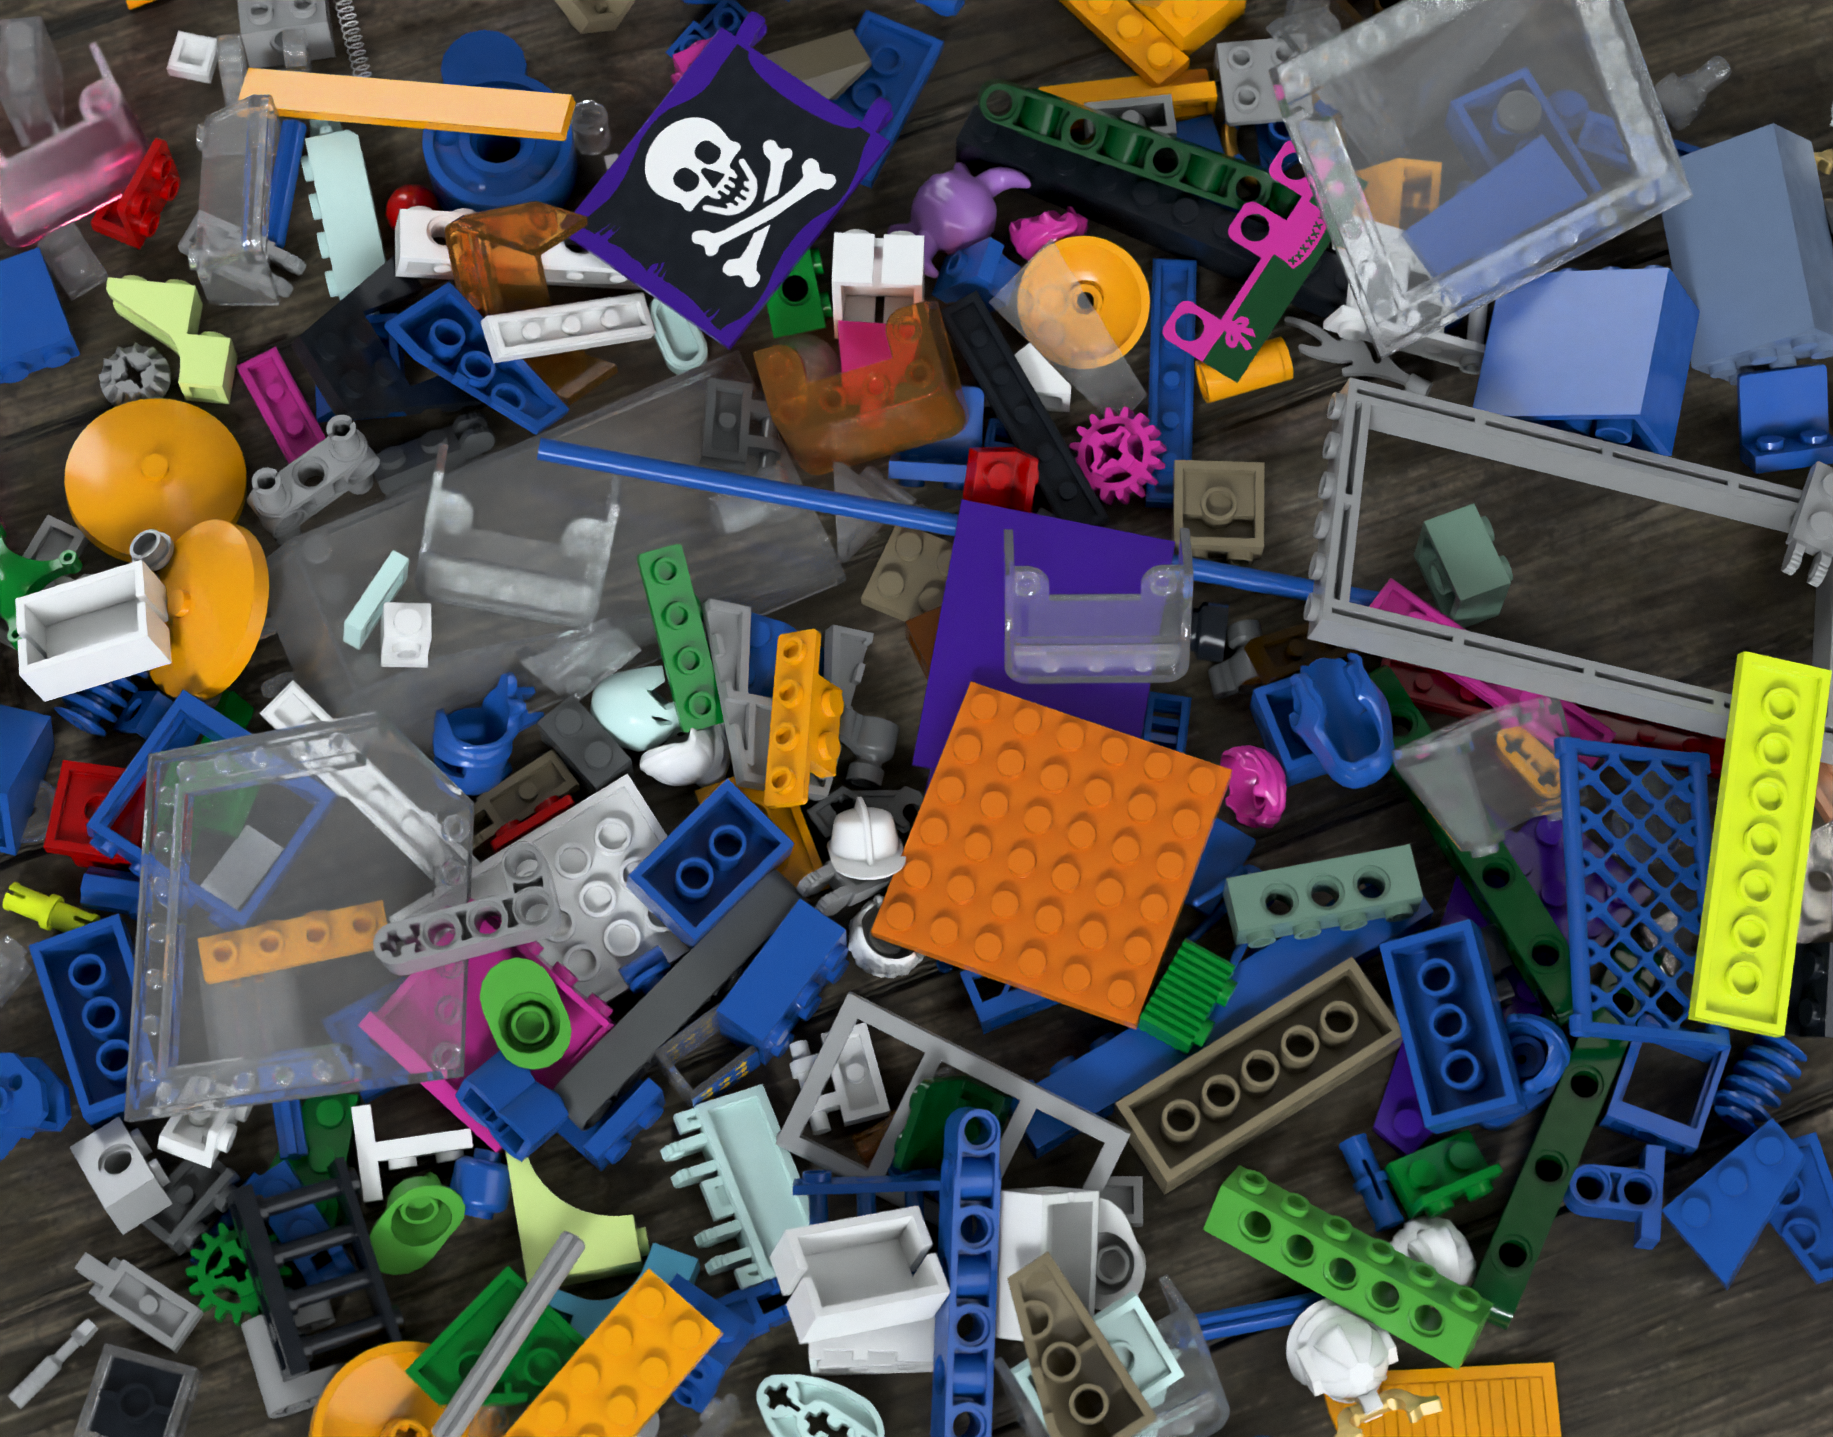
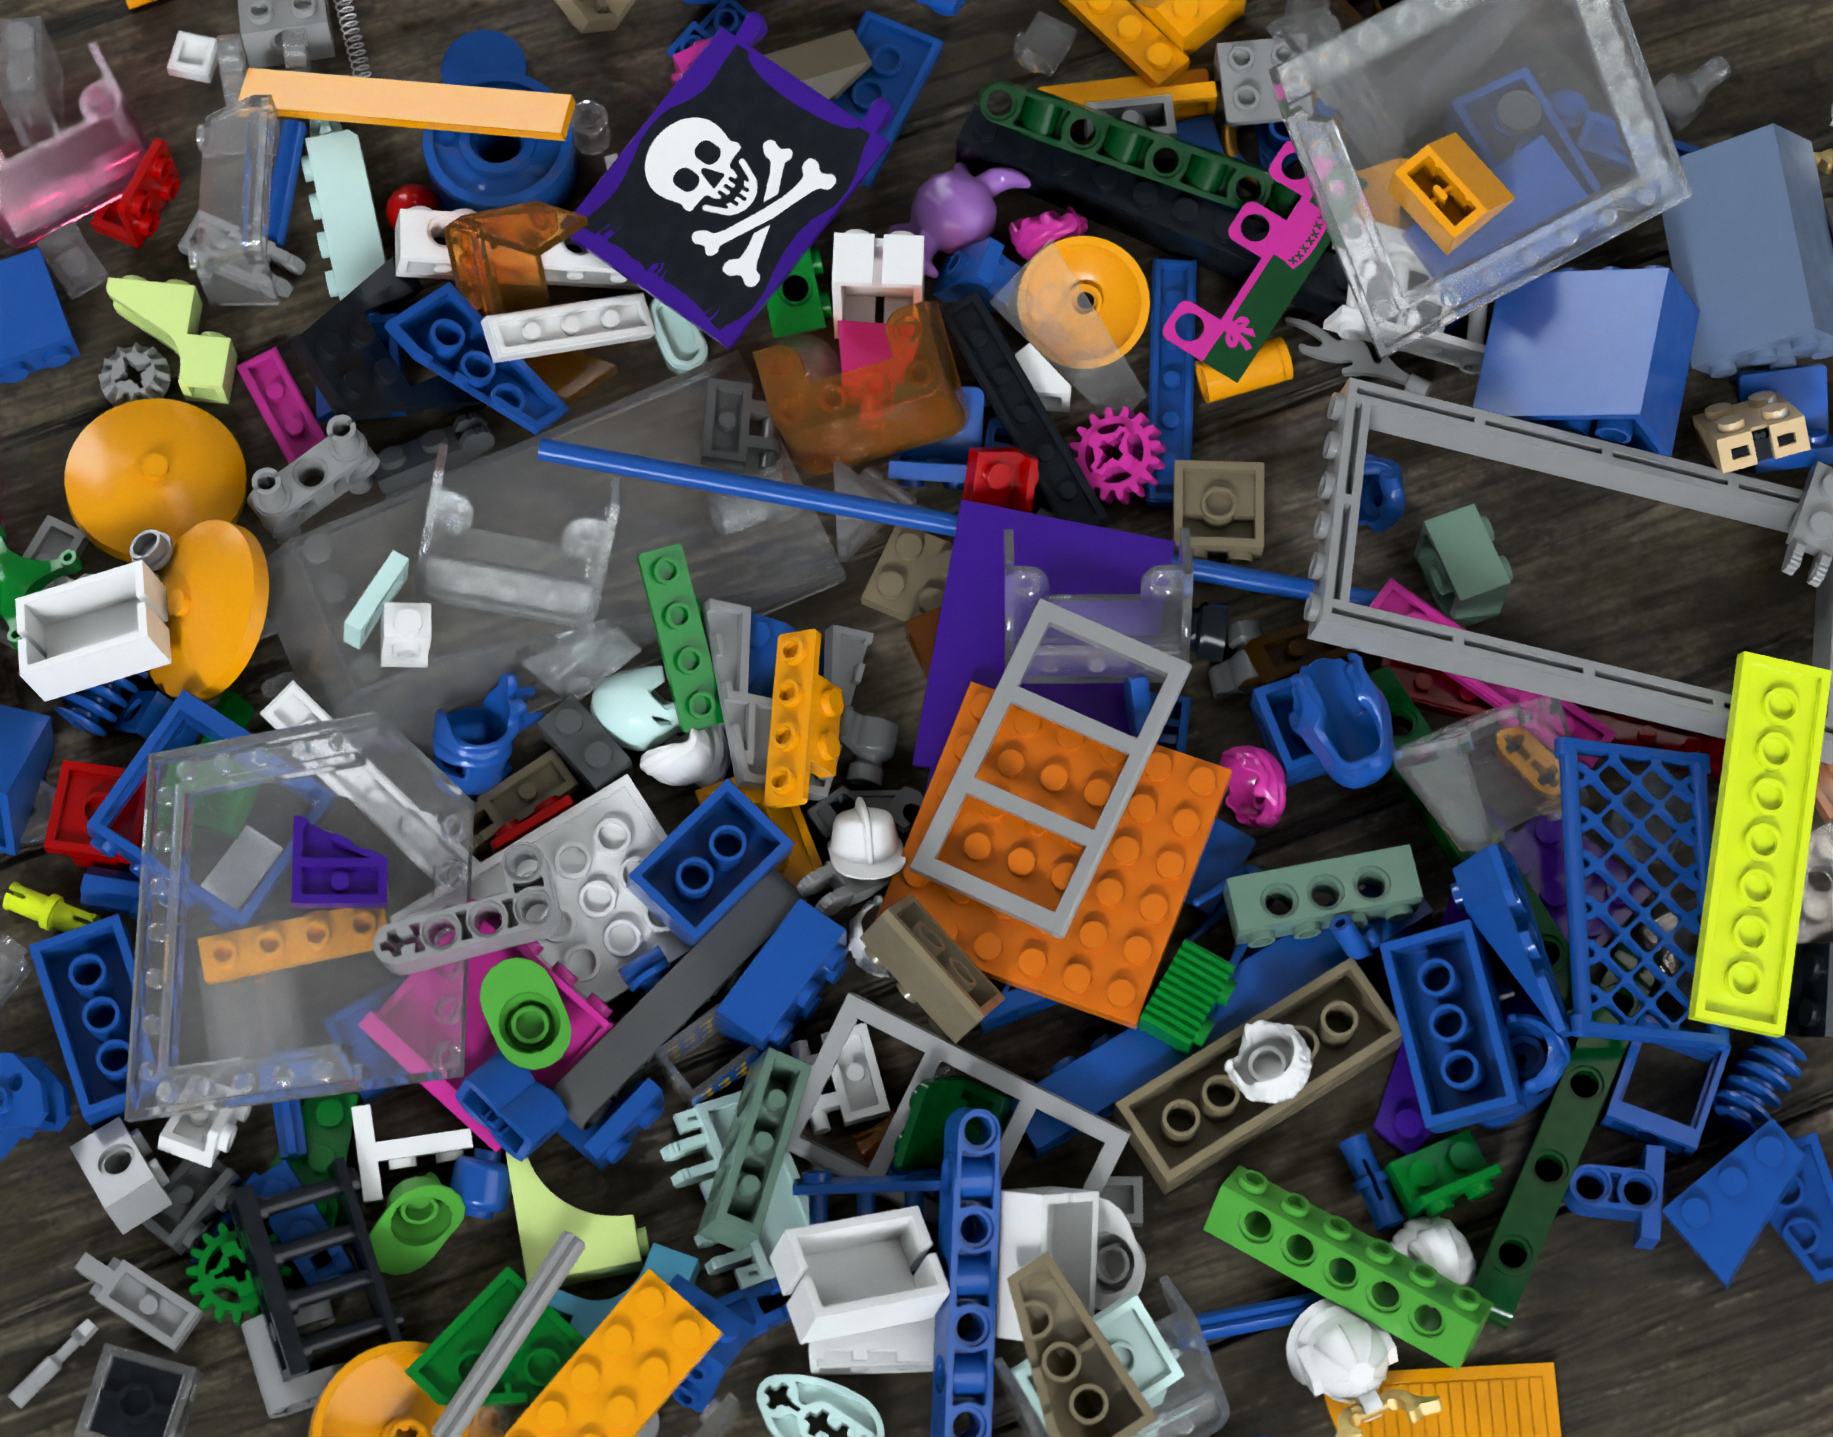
(334, 871): none -> dark purple wing
(754, 1149): none -> sand green brick
(931, 968): none -> dark tan slope
(1043, 44): none -> clear bracket
(1096, 840): none -> light grey door
(1136, 701): none -> blue tile
(1270, 1062): none -> white hair
(1354, 942): none -> blue arm
(1381, 493): none -> blue hair
(1449, 191): none -> light orange slope
(1499, 905): none -> blue wedge
(1751, 431): none -> tan piece

